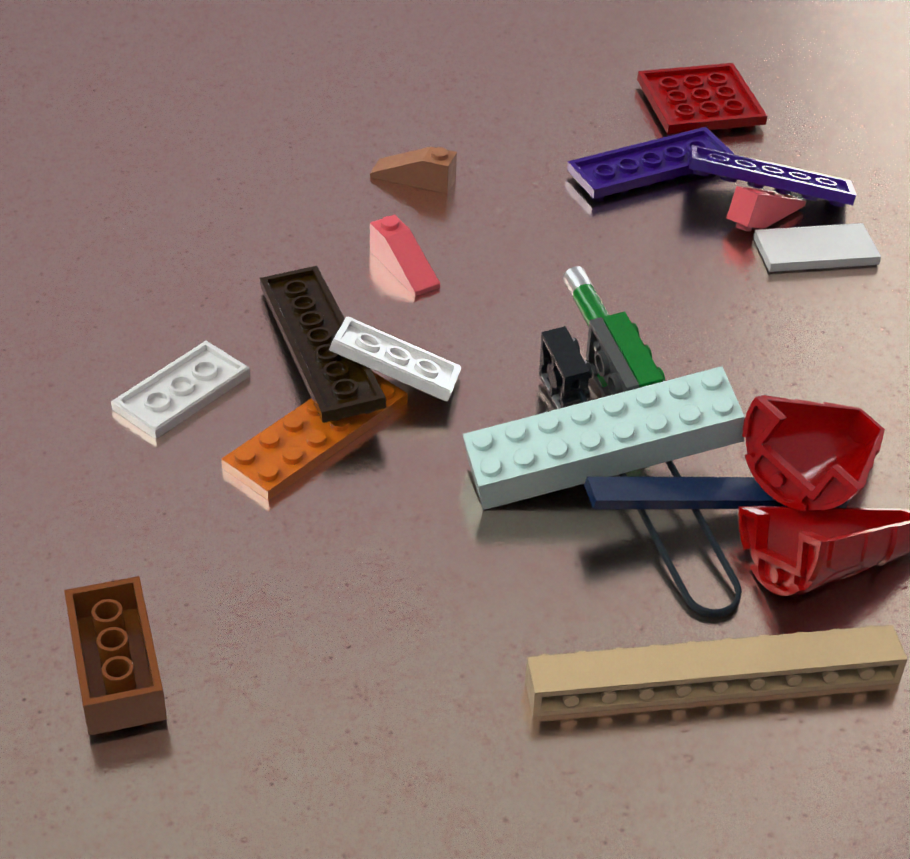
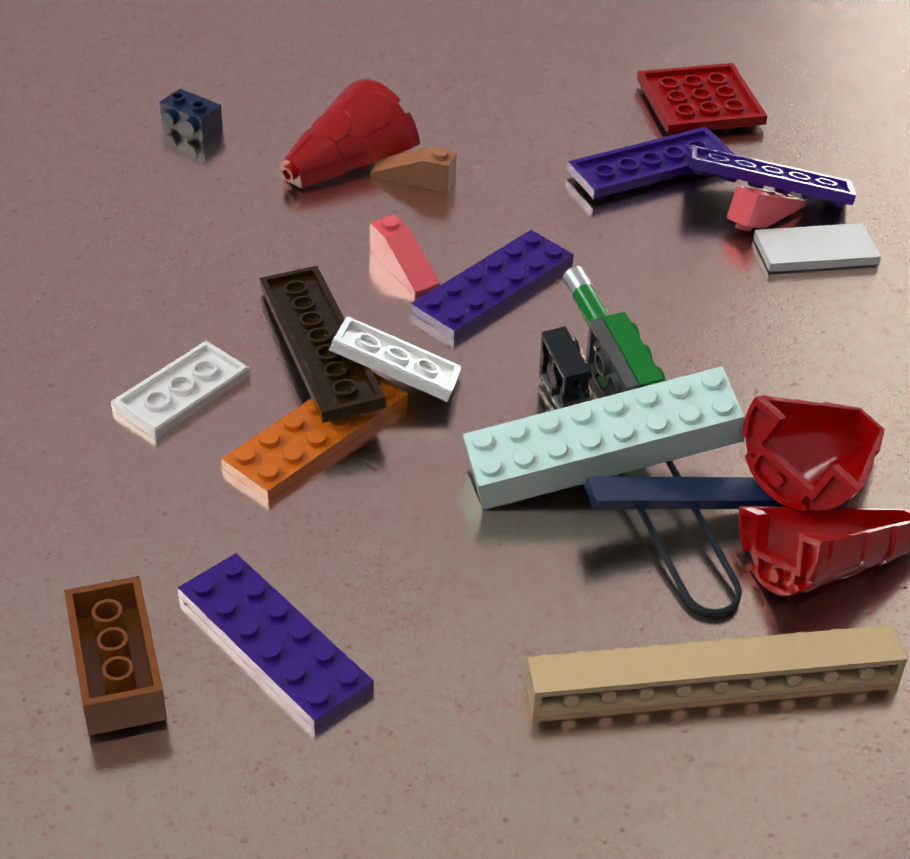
(191, 114): none -> dark blue brick
(276, 640): none -> dark purple plate
(351, 133): none -> red cone
(491, 284): none -> dark purple plate

